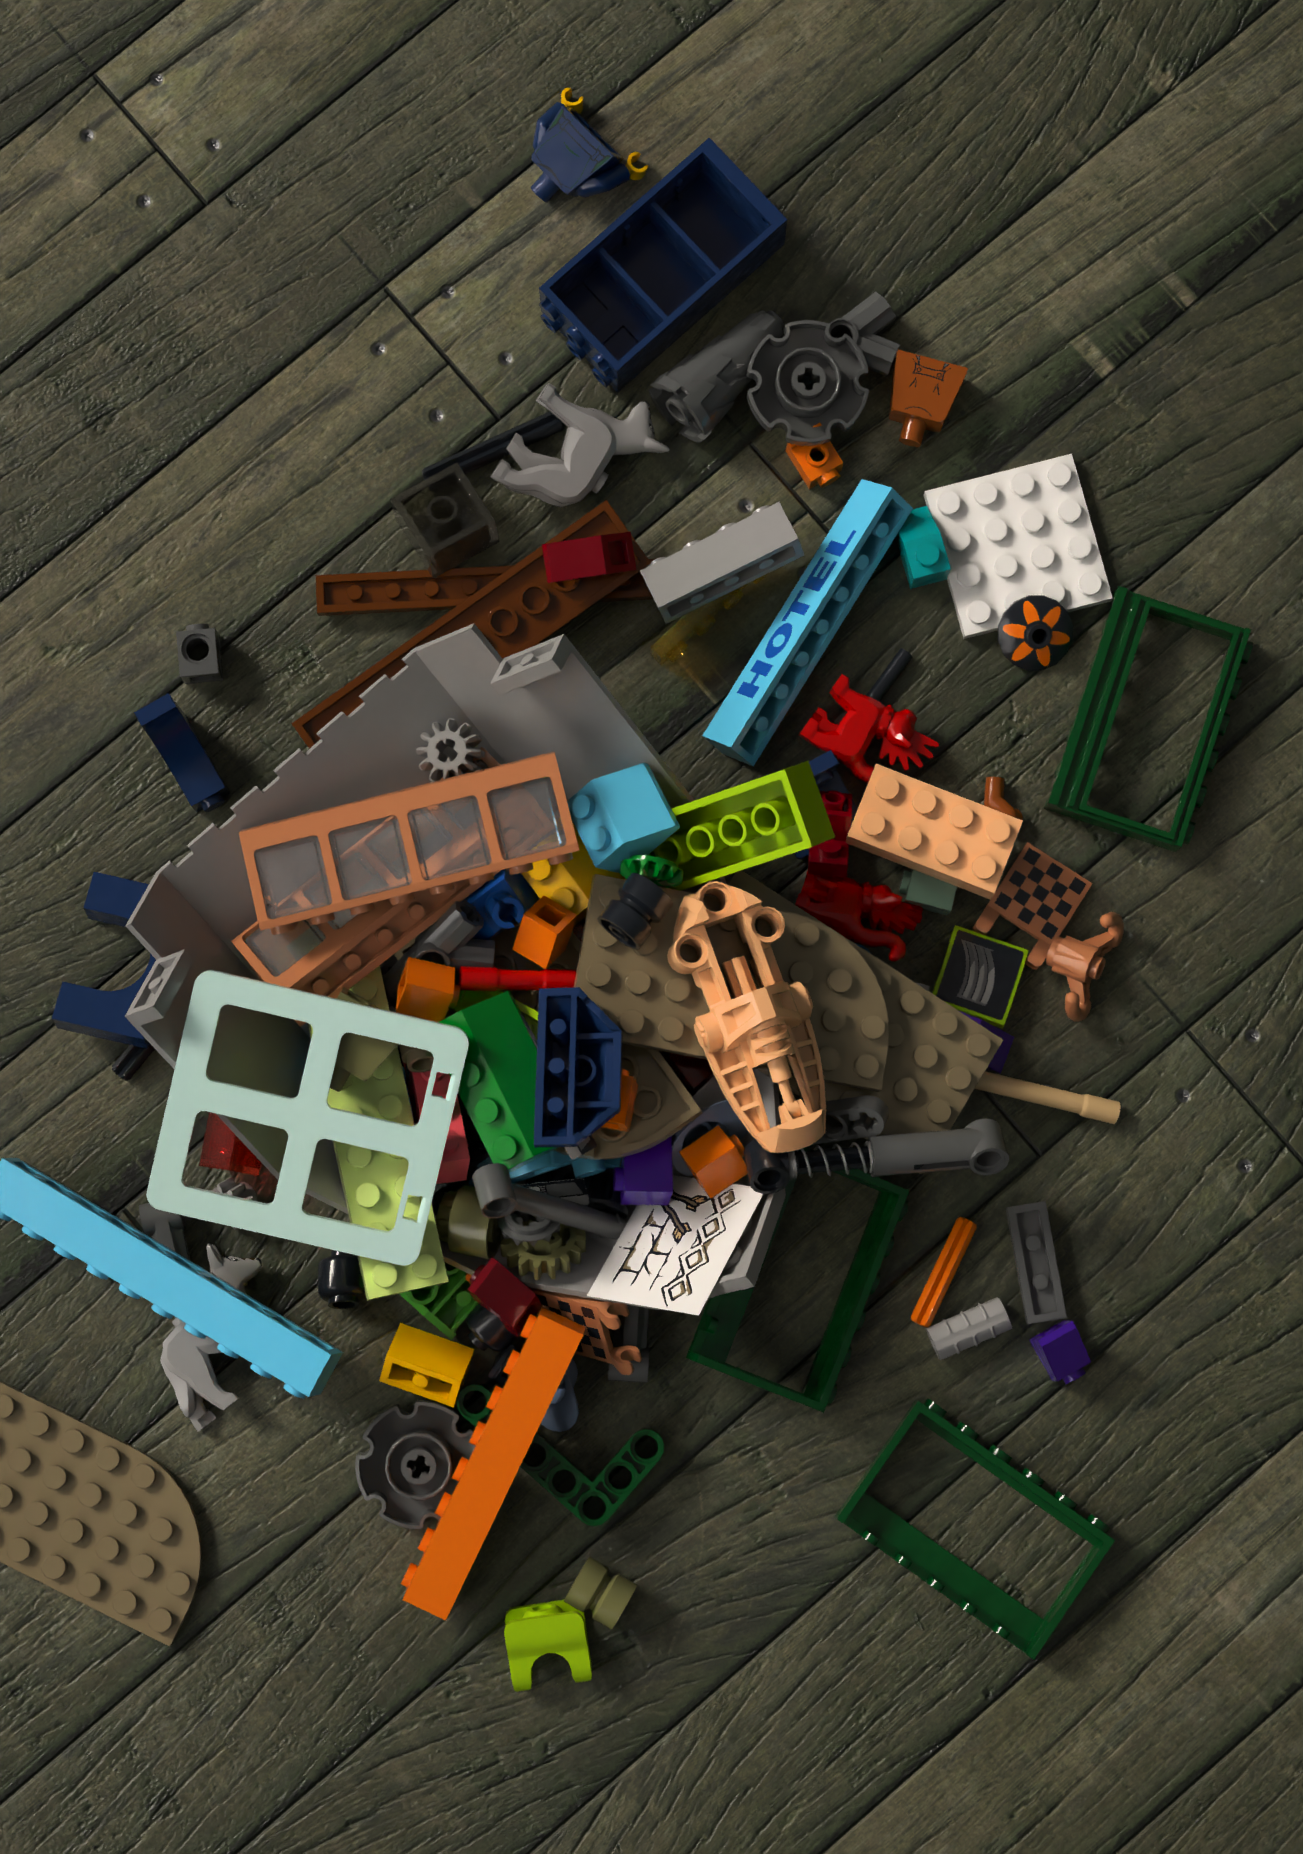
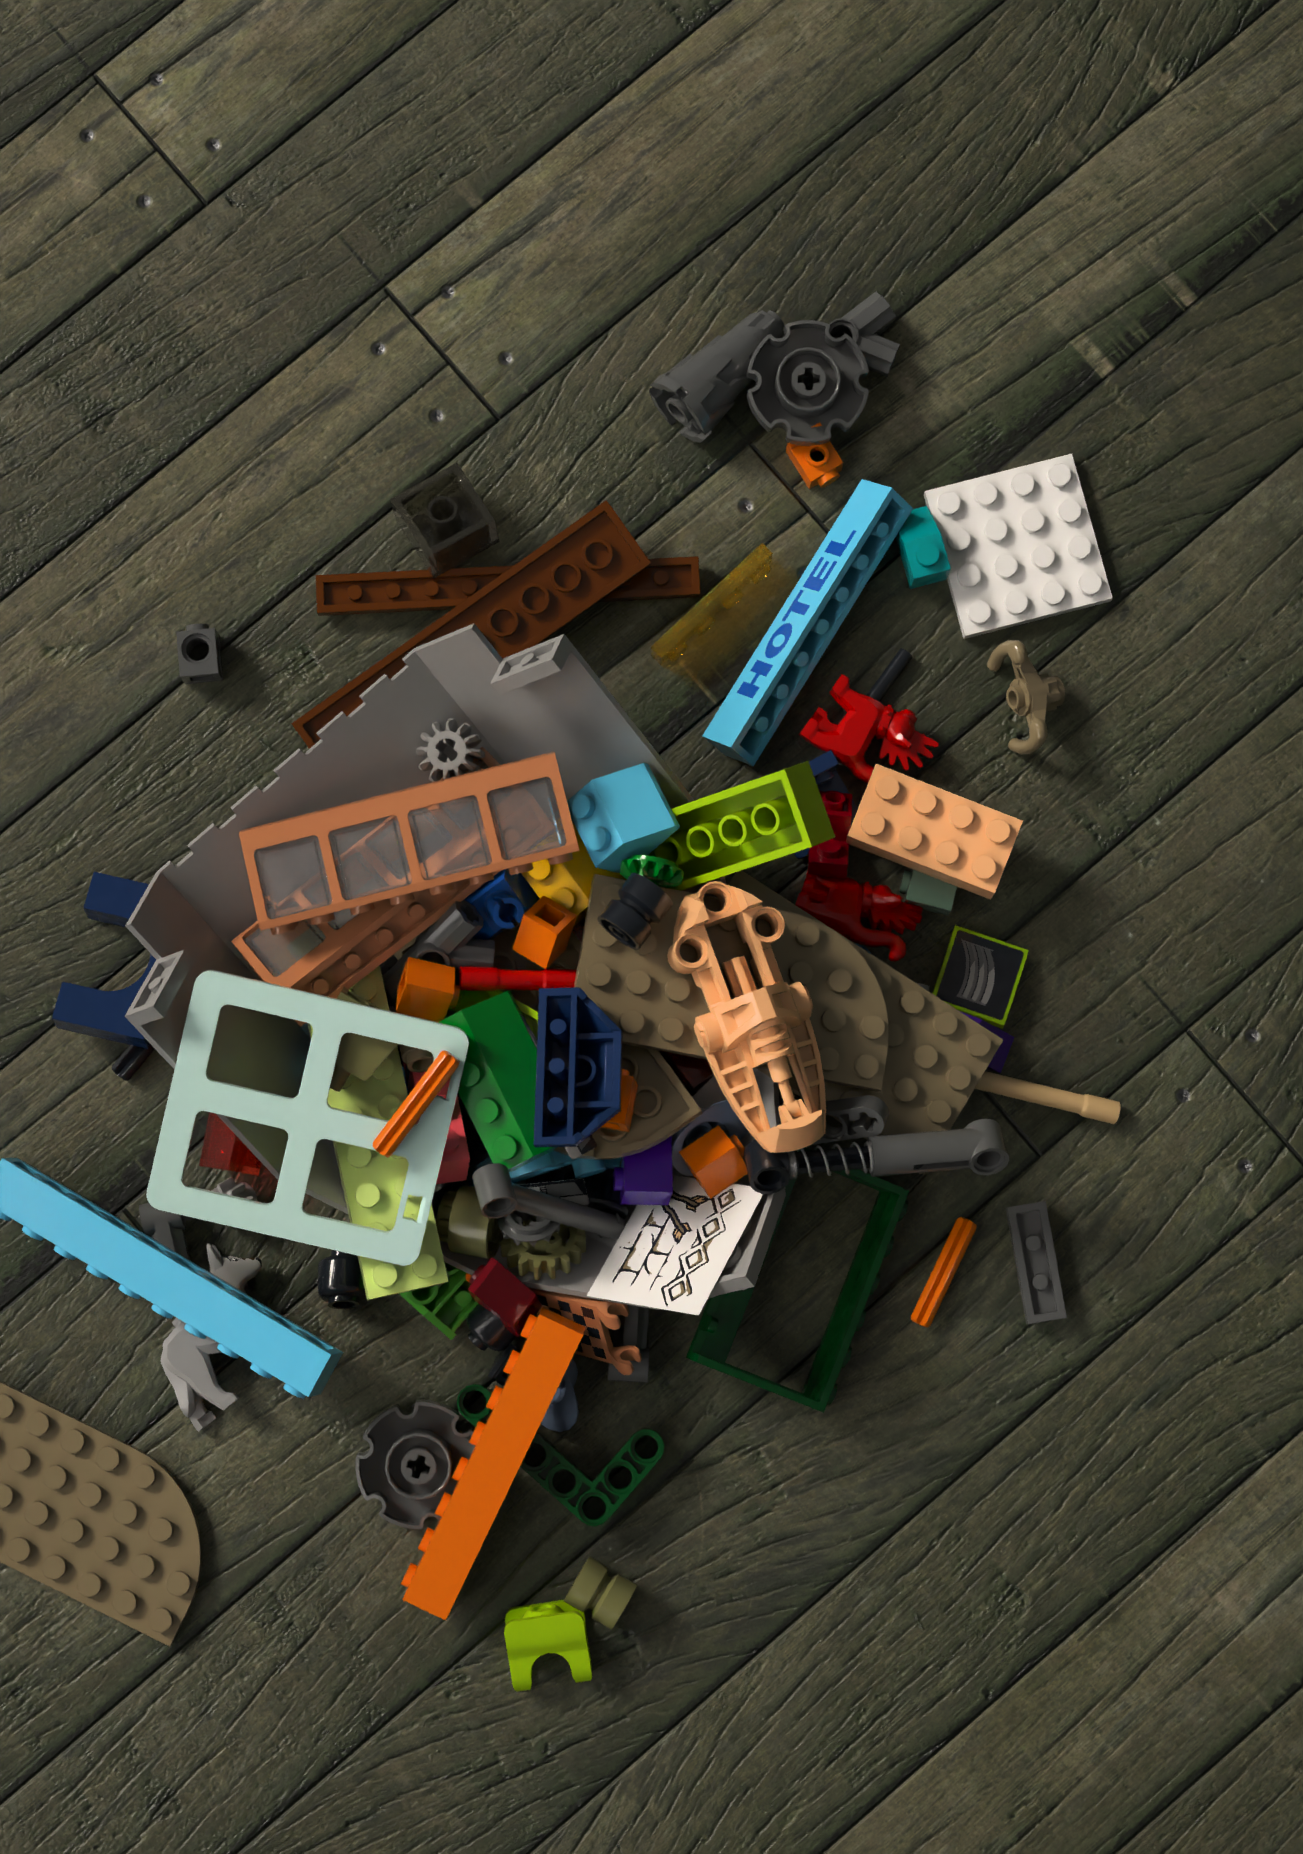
(183, 753): dark blue arch -> none
(415, 1103): none -> orange axle
(428, 1363): yellow brick -> none
(495, 447): black axle -> none
(576, 155): dark blue torso -> none
(586, 451): light grey animal -> none
(589, 557): dark red slope -> none
(662, 265): dark blue container -> none
(722, 562): light grey brick -> none
(922, 394): dark orange torso -> none
(946, 1571): dark green window -> none
(969, 1328): light grey axle -> none
(994, 797): dark orange arm -> none
(1022, 620): black dish -> none
(1028, 694): none -> dark tan piece
(1037, 898): nougat flag -> none
(1061, 1351): dark purple slope -> none
(1083, 962): nougat piece -> none
(1100, 703): dark green window -> none

